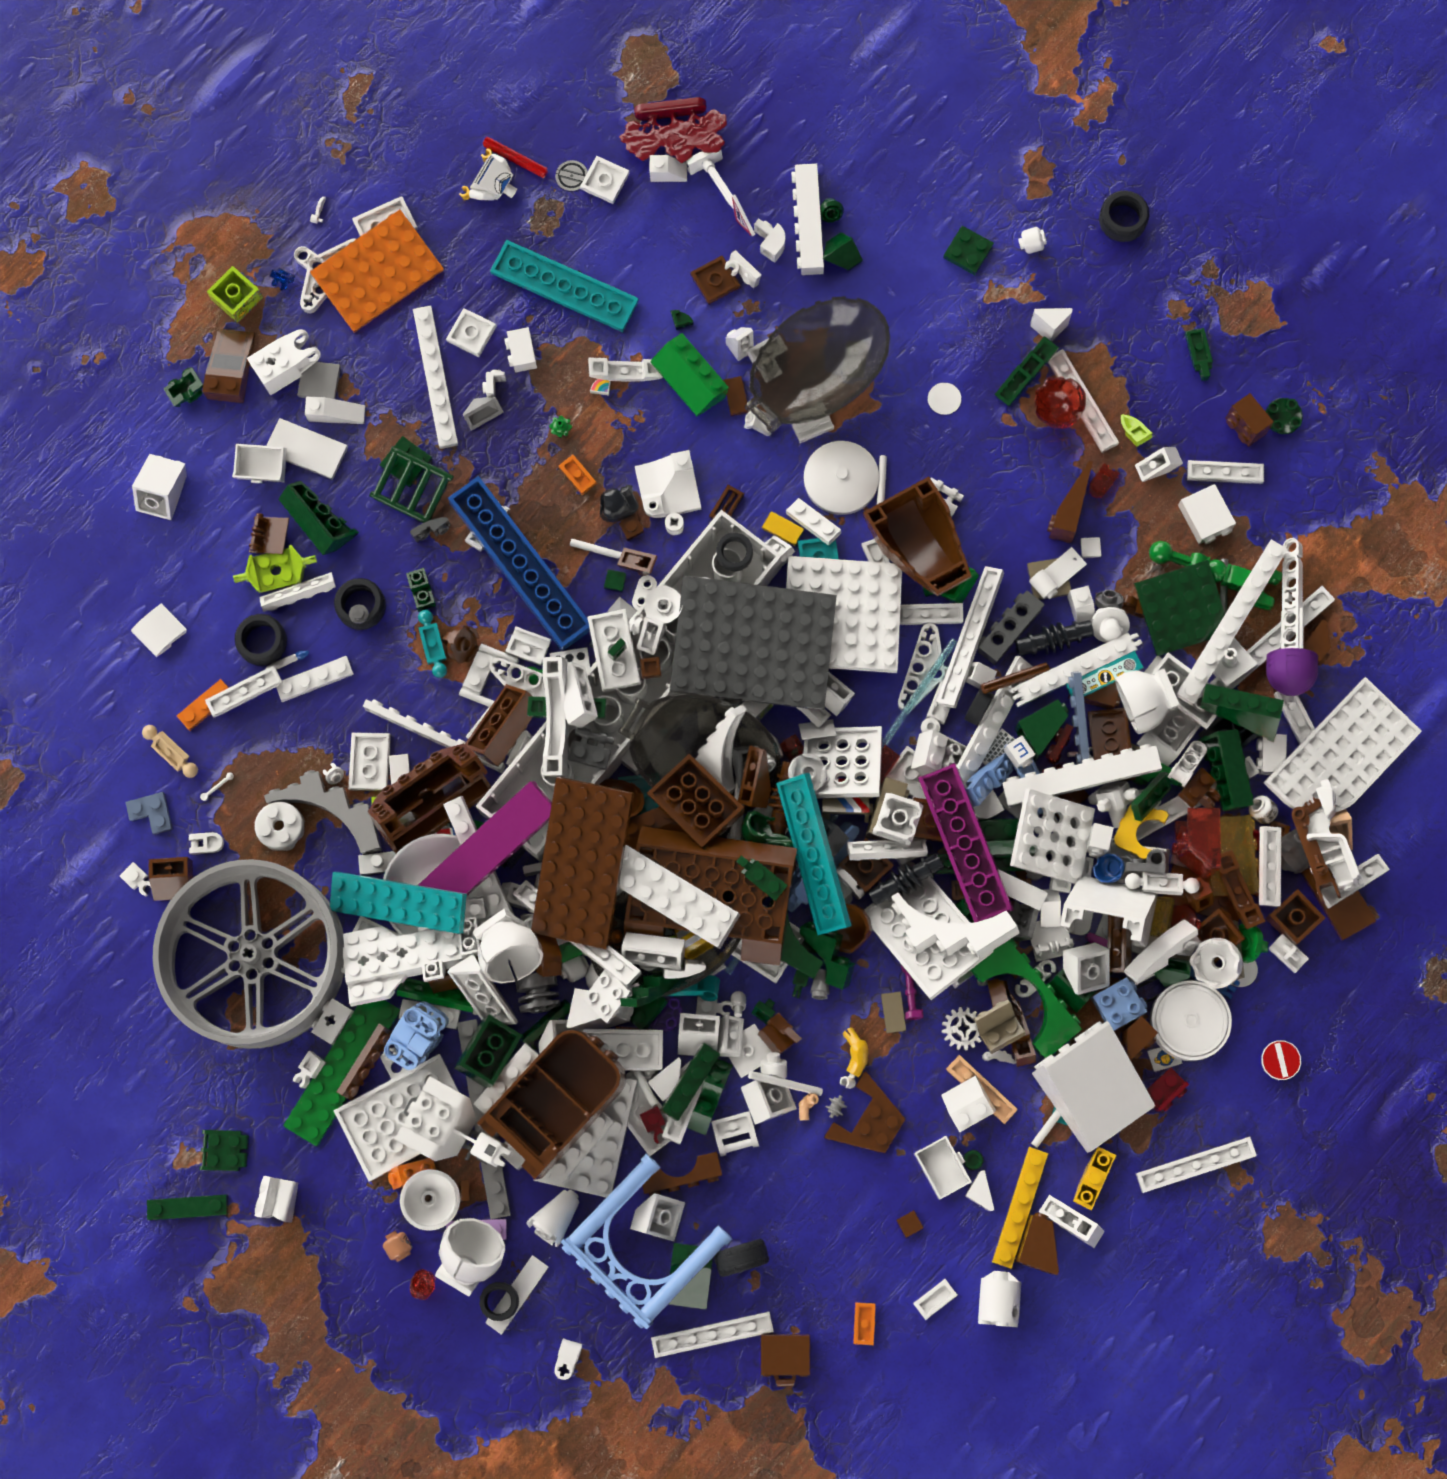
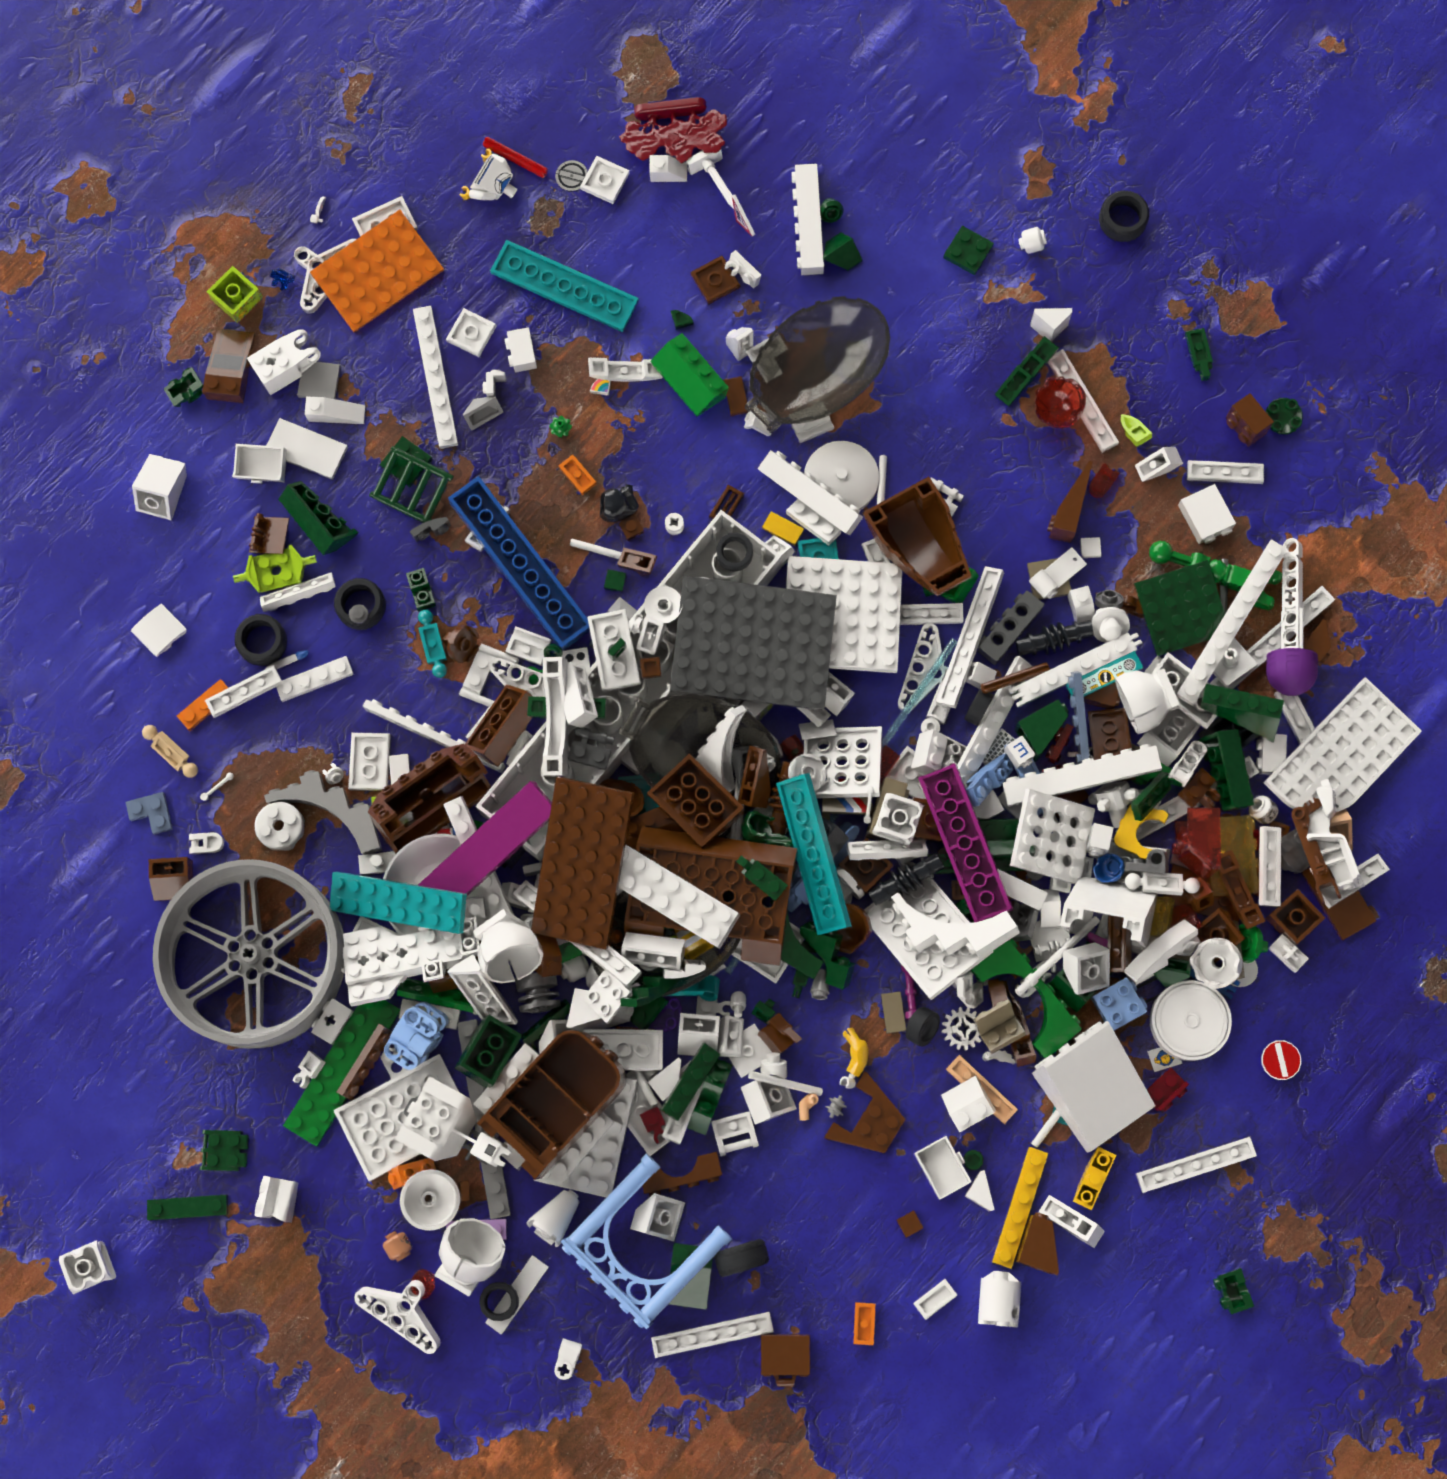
(87, 1266): none -> white piece
(135, 878): white plate -> none
(410, 1318): none -> white beam
(553, 647): none -> dark green plate
(642, 591): white plate -> none
(668, 485): white slope -> none
(774, 240): white brick -> none
(811, 493): none -> white brick
(867, 819): none -> white hinge
(922, 1026): none -> black tyre
(944, 398): white sticker -> none
(969, 993): none -> white tile
(1032, 979): none -> white bar
(1136, 1037): reddish brown slope -> none
(1233, 1291): none -> dark green cylinder

